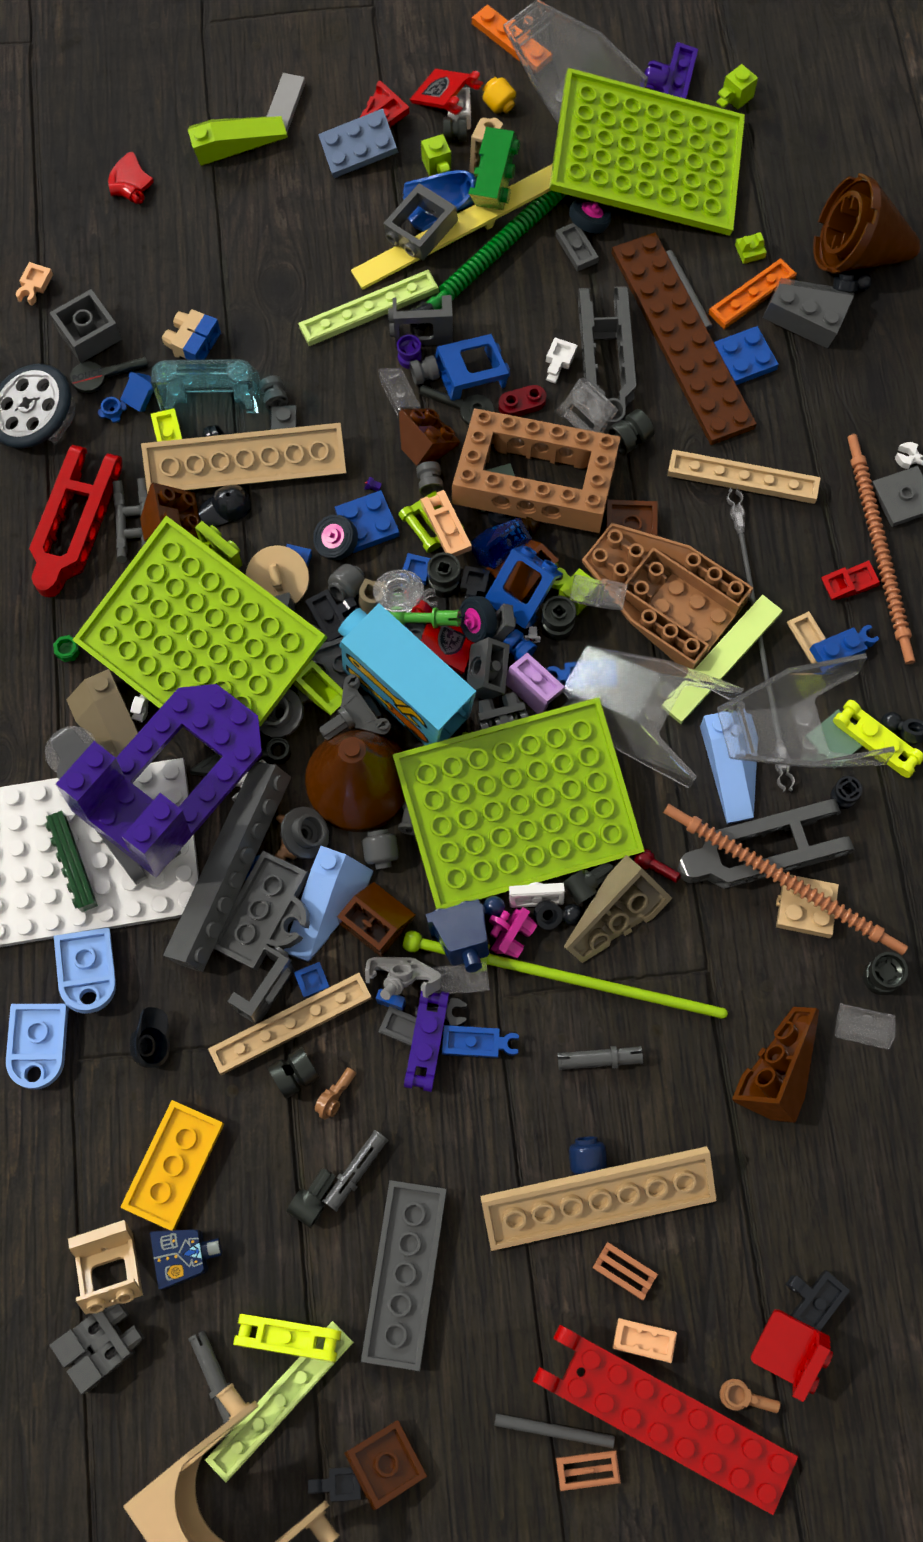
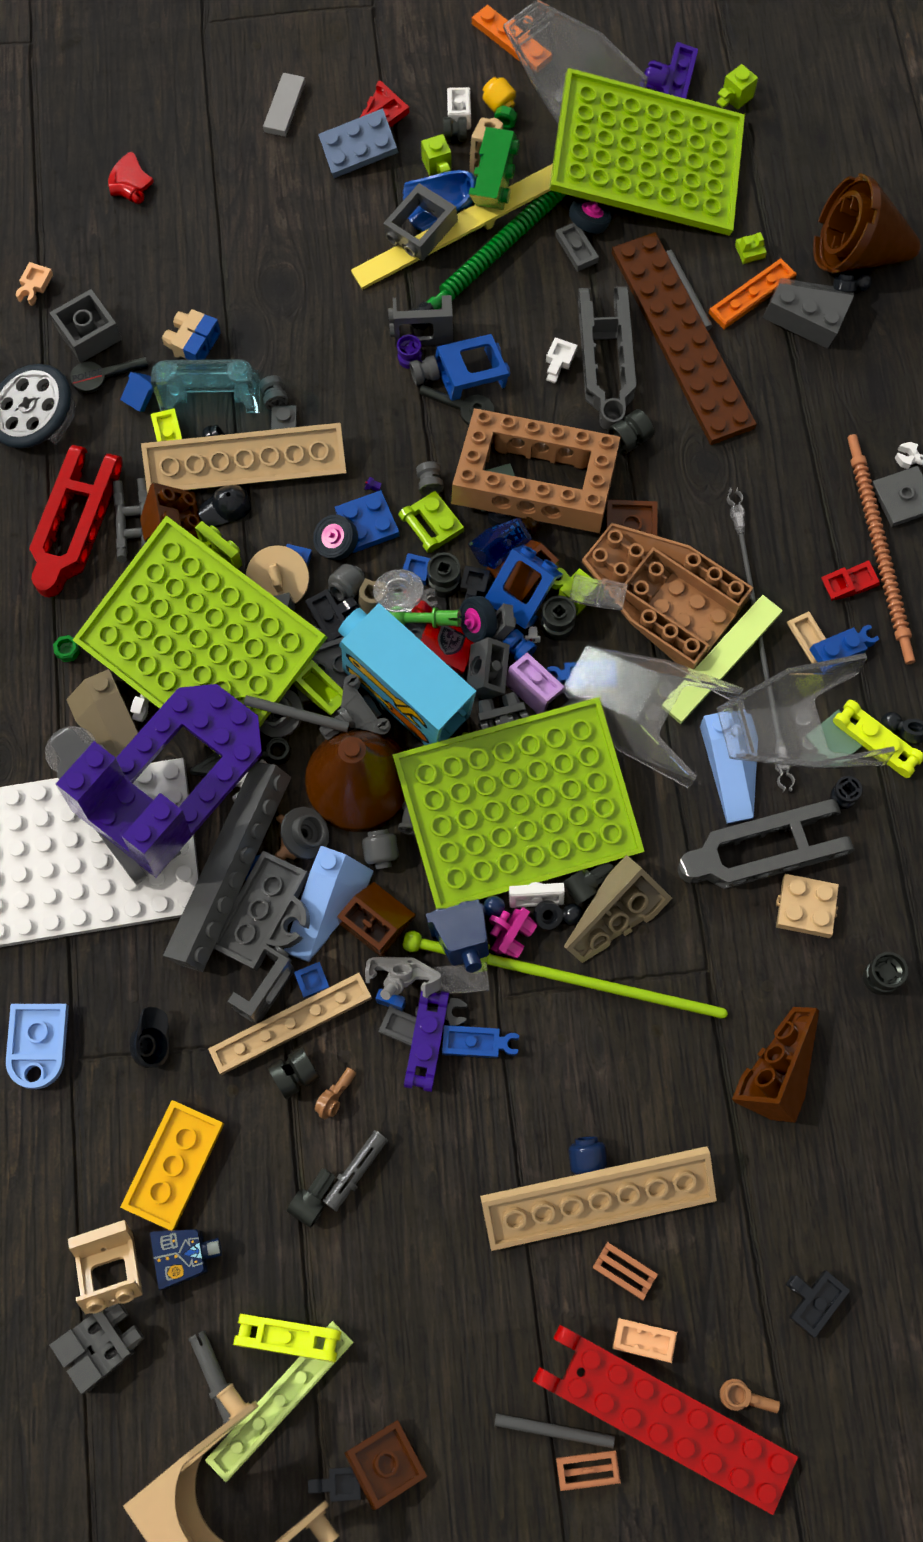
(71, 860): dark green piece -> none
(85, 966): light blue plate -> none
(112, 403): blue plate -> none
(227, 137): lime wedge -> none
(296, 713): none -> dark grey bar
(368, 307): yellowish green tile -> none
(398, 389): clear slope -> none
(404, 1276): dark grey plate -> none
(425, 435): reddish brown slope -> none
(442, 87): red flag -> none
(446, 524): light nougat plate -> none
(506, 116): none -> green tile
(523, 402): dark red plate -> none
(591, 404): clear plate -> none
(600, 1058): dark grey pin -> none
(647, 860): dark red bar -> none
(744, 476): tan plate -> none
(746, 355): blue plate -> none
(793, 1352): red bracket -> none
(865, 1026): clear slope -> none
(875, 933): nougat hose -> none

